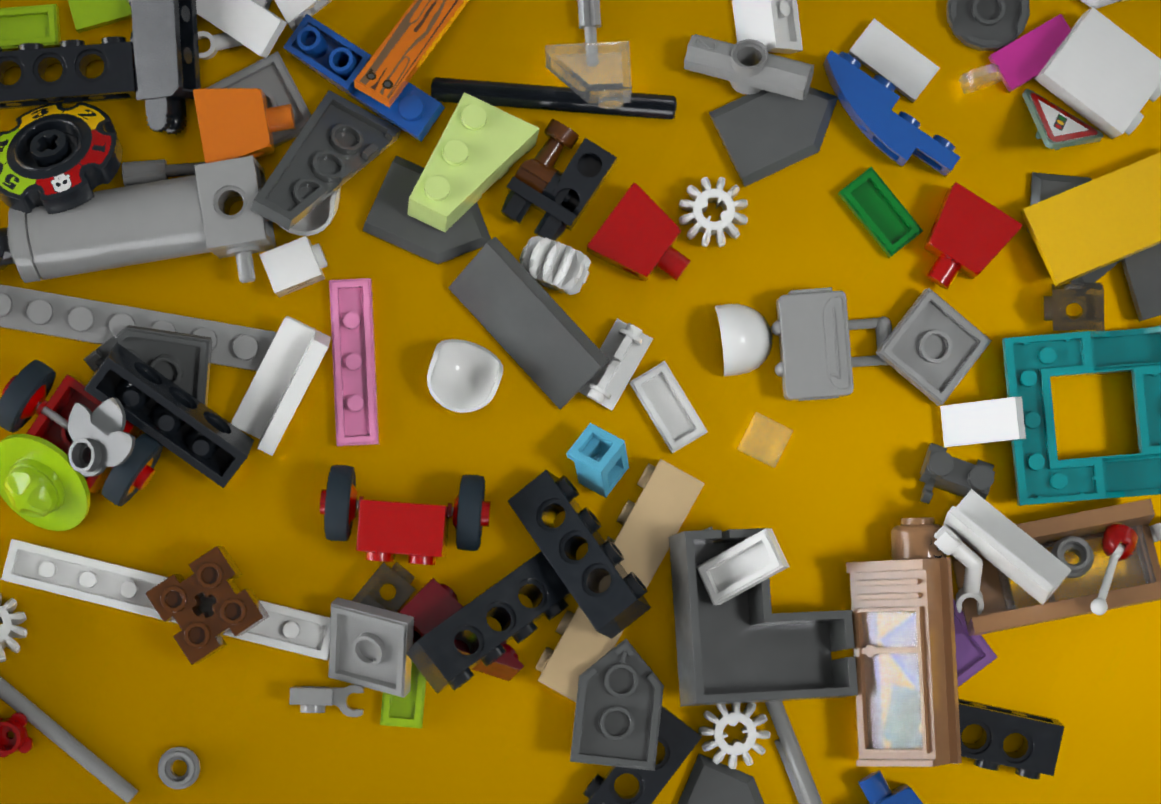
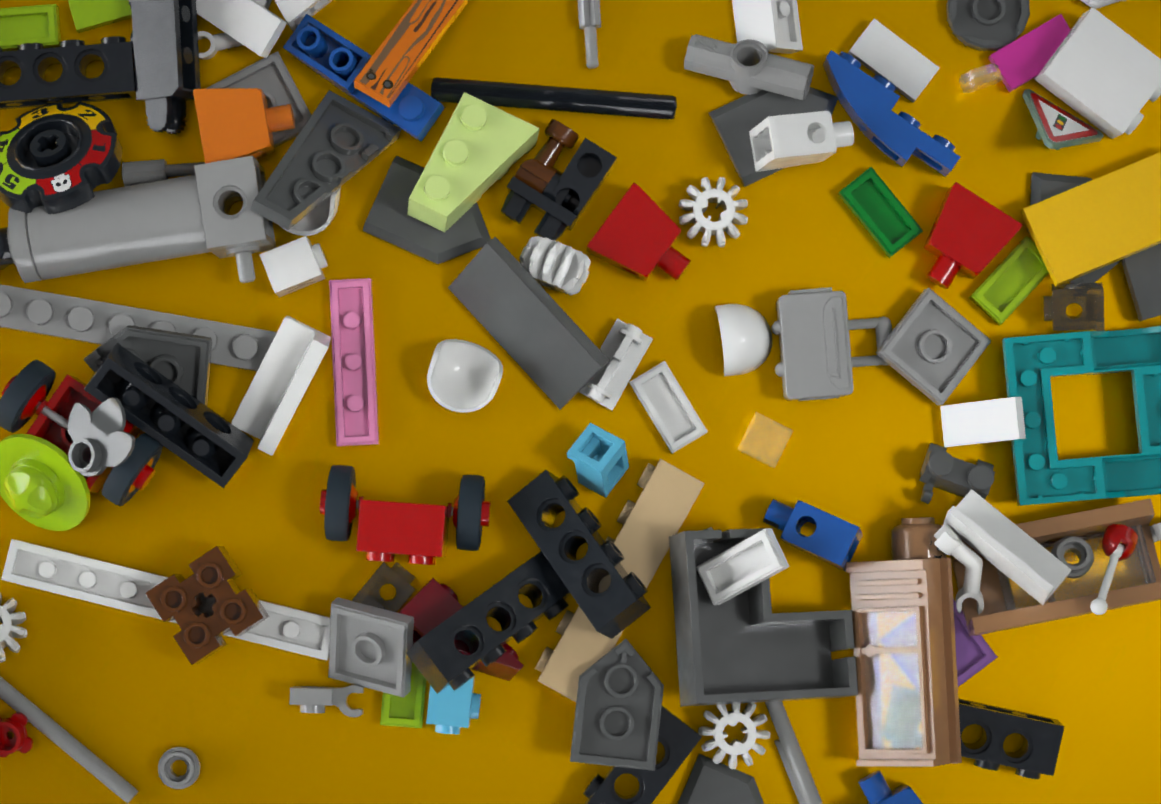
(453, 709): none -> medium azure brick
(594, 71): clear slope -> none
(798, 139): none -> white torso
(832, 540): none -> blue torso
(1011, 281): none -> lime tile

